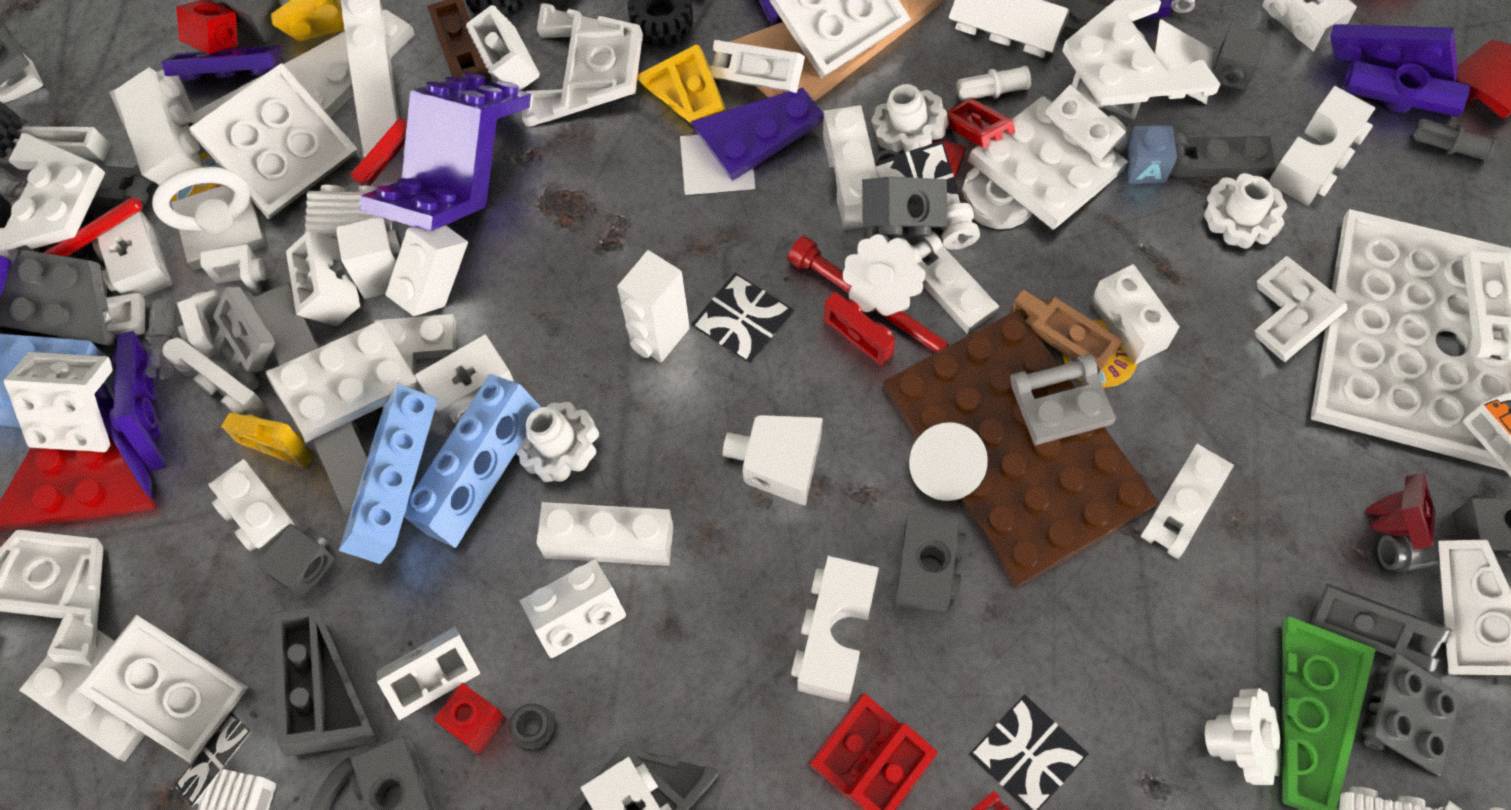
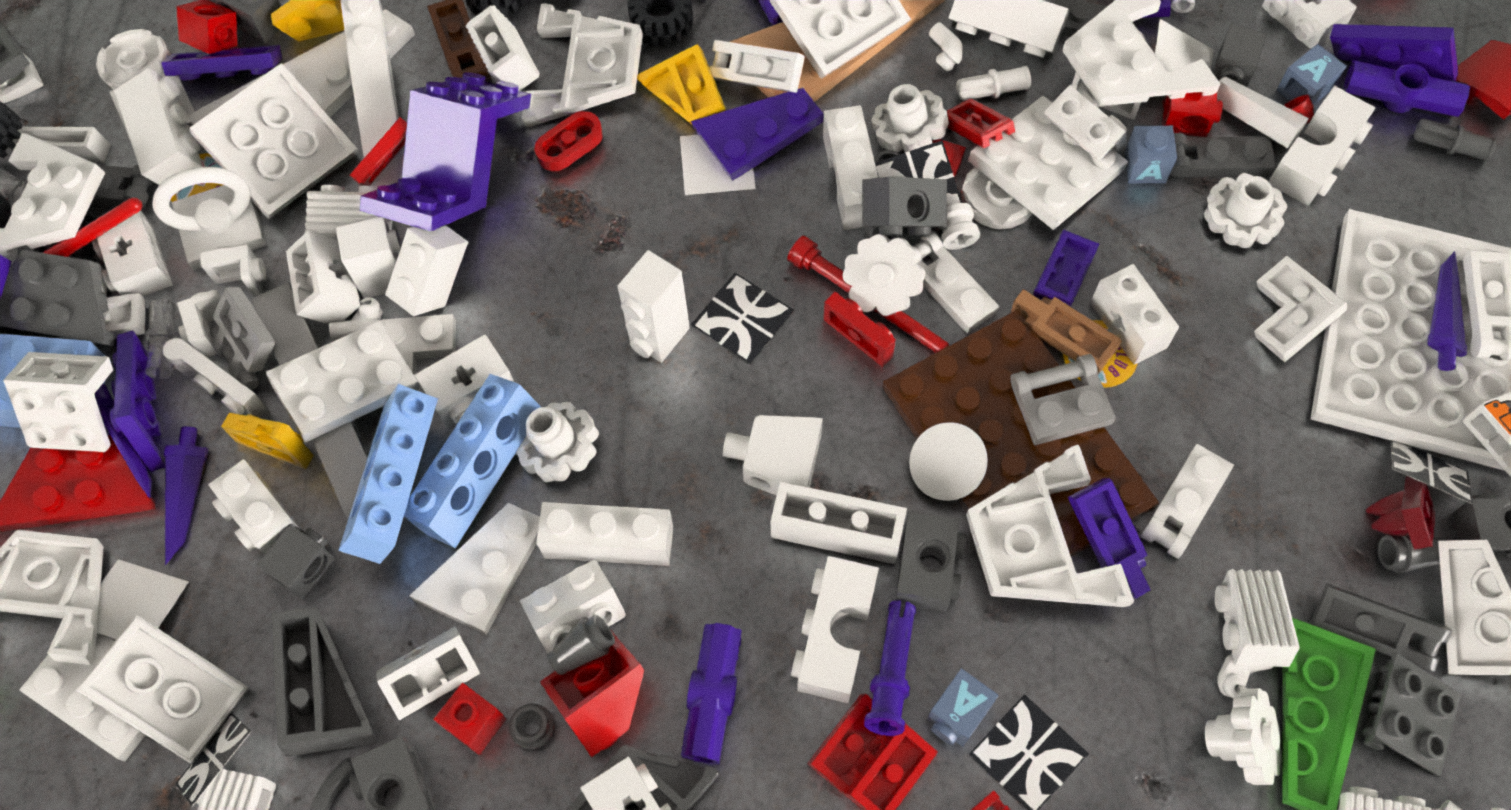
(130, 55): none -> white tile
(135, 591): none -> white sticker
(182, 479): none -> dark purple bar
(365, 316): none -> white arm
(483, 571): none -> white wing
(566, 141): none -> red plate
(583, 644): none -> dark grey cone
(598, 697): none -> red slope
(711, 694): none -> dark purple piece
(837, 522): none -> white brick
(890, 685): none -> dark purple pin
(949, 44): none -> white arm
(961, 709): none -> sand blue brick
(1025, 546): none -> white wing
(1066, 268): none -> dark purple plate
(1111, 532): none -> dark purple hinge
(1192, 114): none -> red brick
(1234, 677): none -> white arm
(1256, 618): none -> white brick
(1261, 112): none -> white piece
(1302, 105): none -> red hinge
(1311, 75): none -> sand blue brick
(1431, 470): none -> sticker
(1447, 323): none -> dark purple bar

